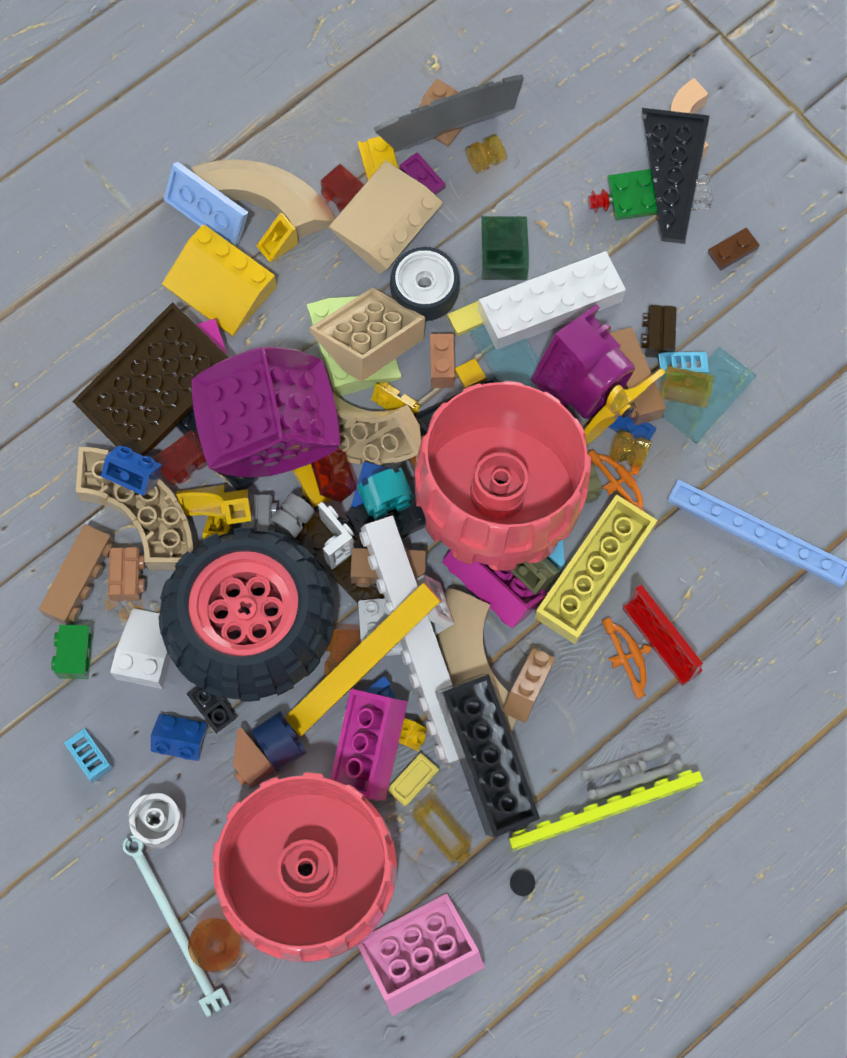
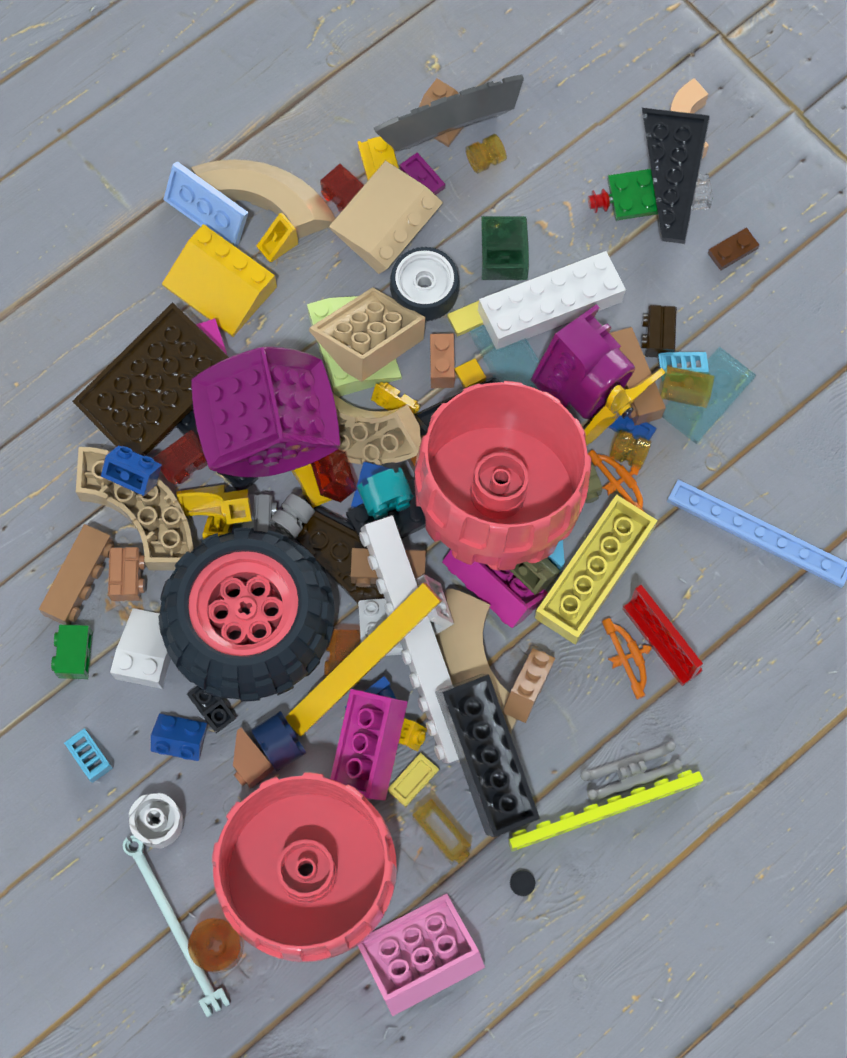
(340, 545): white bracket -> none

